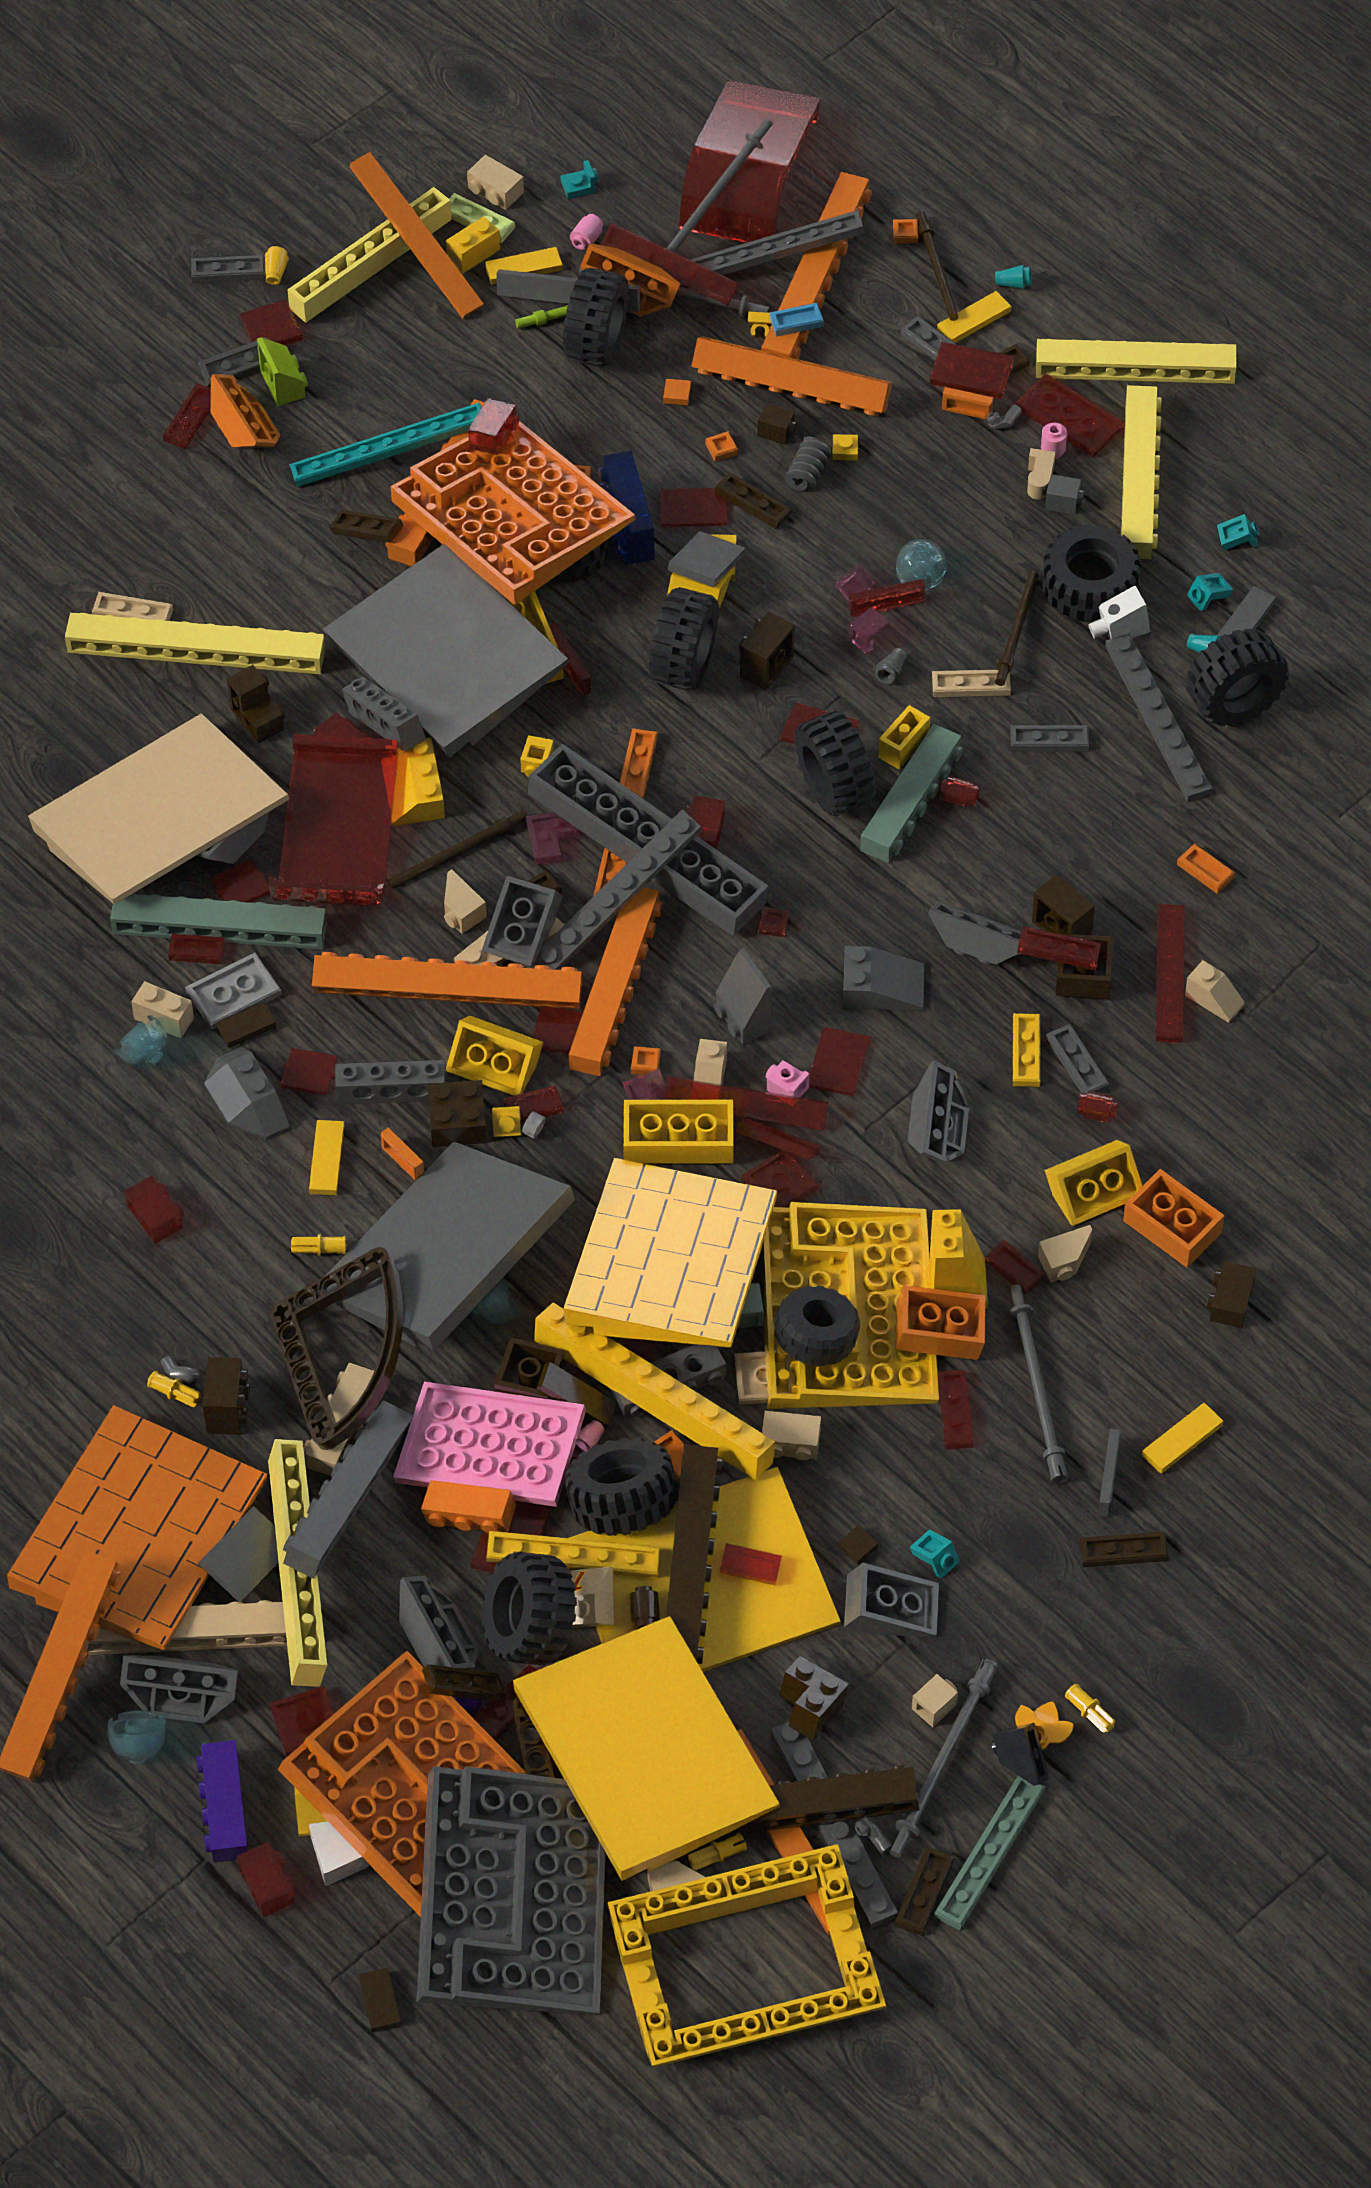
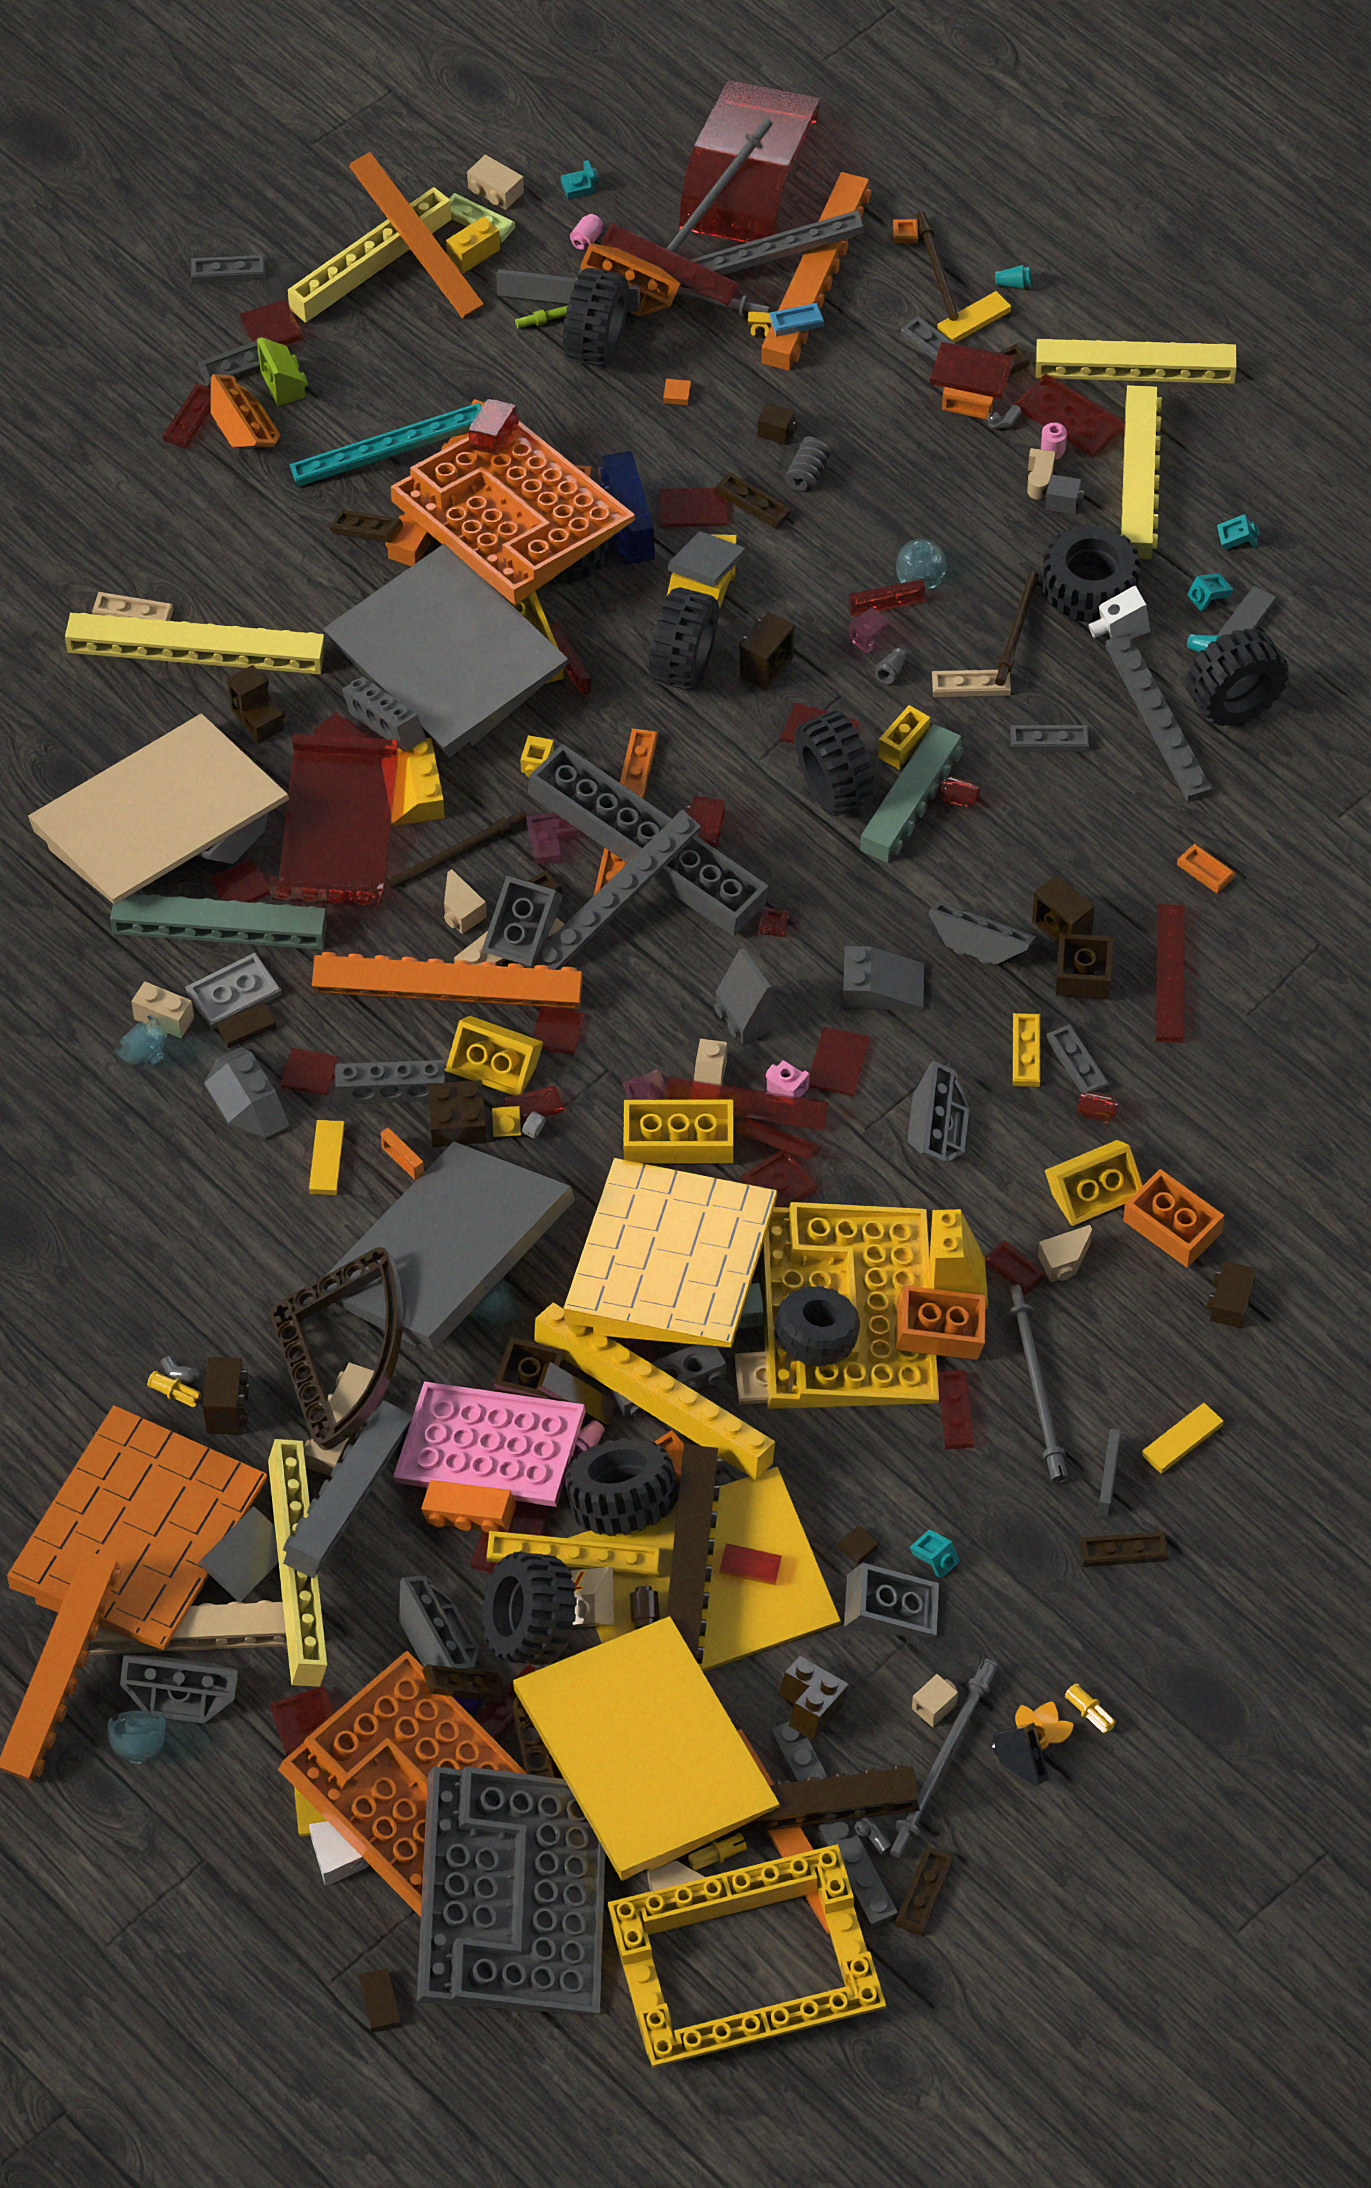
(154, 1209): clear red brick -> none
(196, 948): clear red tile -> none
(223, 1800): dark purple brick -> none
(266, 1879): clear red brick -> none
(275, 264): yellow cone -> none
(318, 1245): yellow axle -> none
(537, 262): yellow tile -> none
(614, 983): orange brick -> none
(645, 1060): orange tile -> none
(721, 446): orange tile -> none
(791, 374): orange brick -> none
(793, 1434): tan brick -> none
(845, 447): yellow plate -> none
(854, 581): clear pink panel -> none
(989, 1853): sand green tile -> none
(1058, 948): clear red tile -> none
(1213, 991): tan slope -> none

